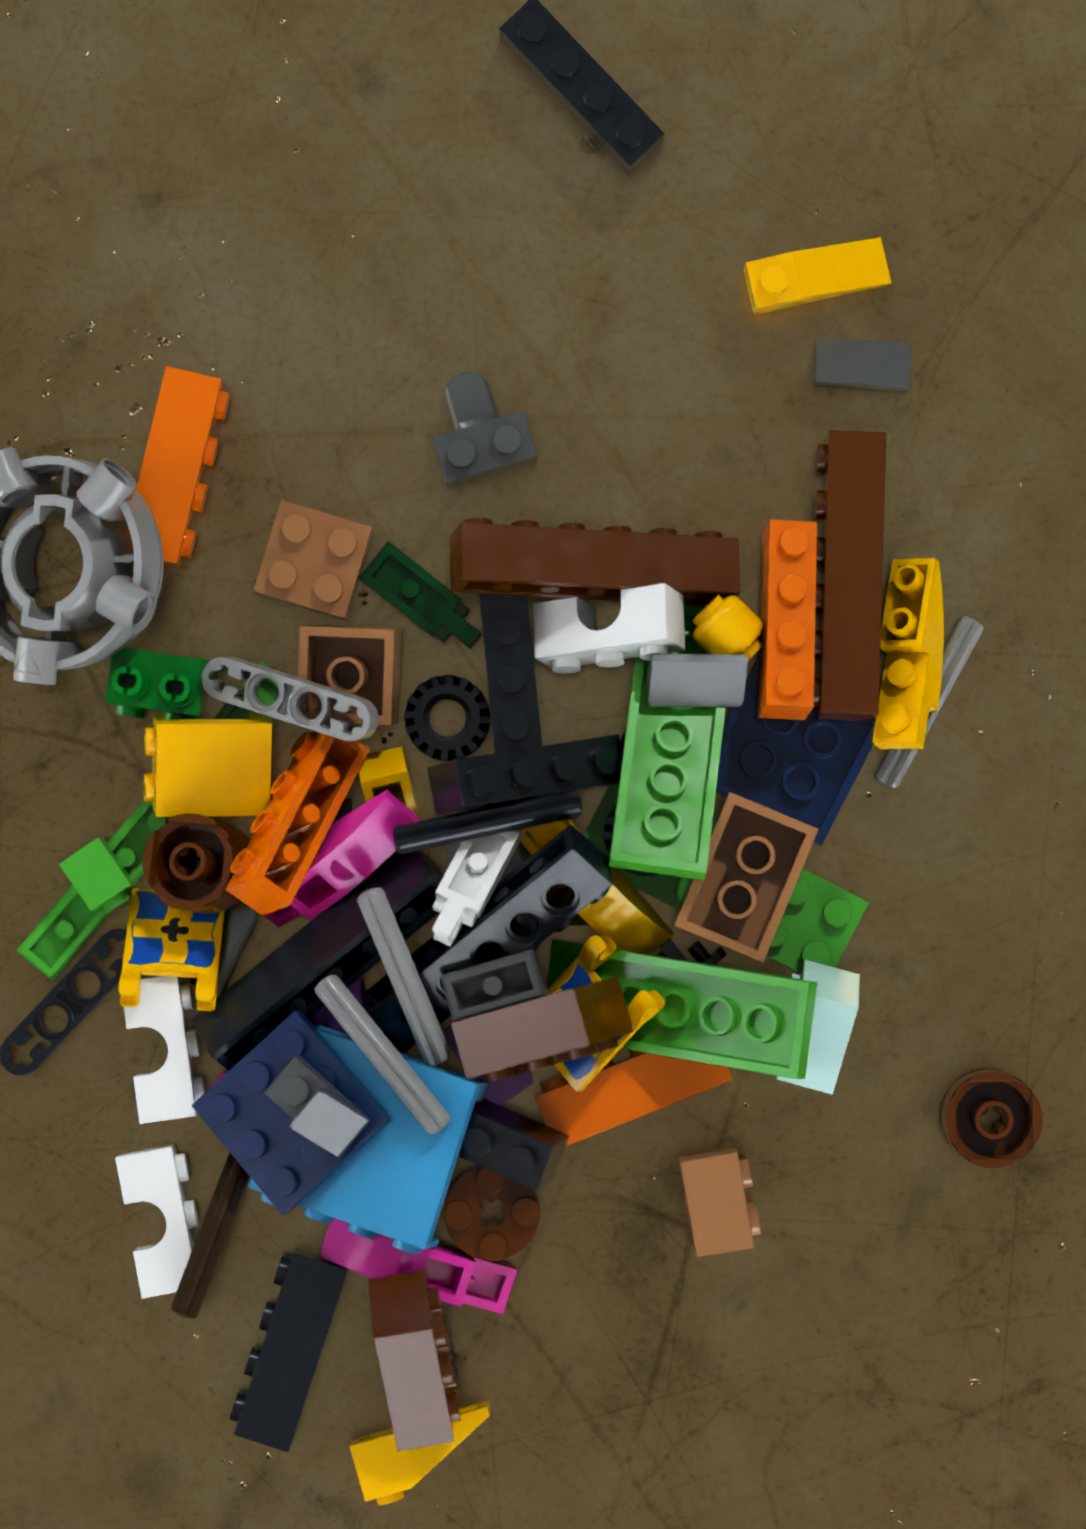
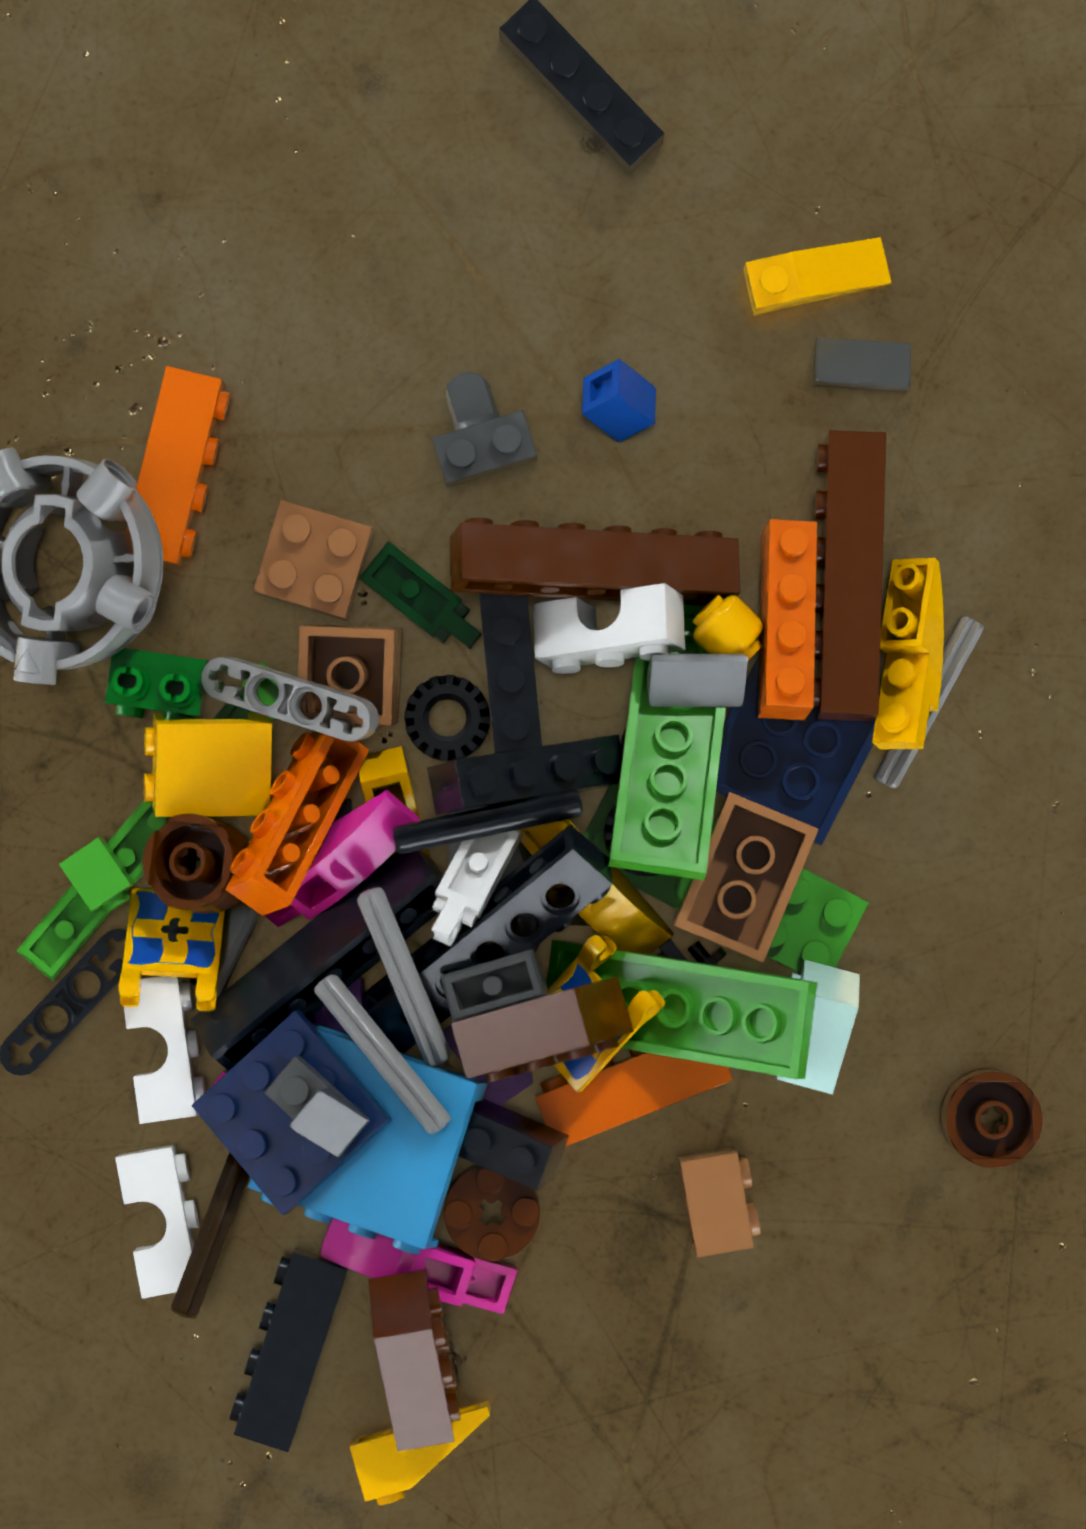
(619, 400): none -> blue panel

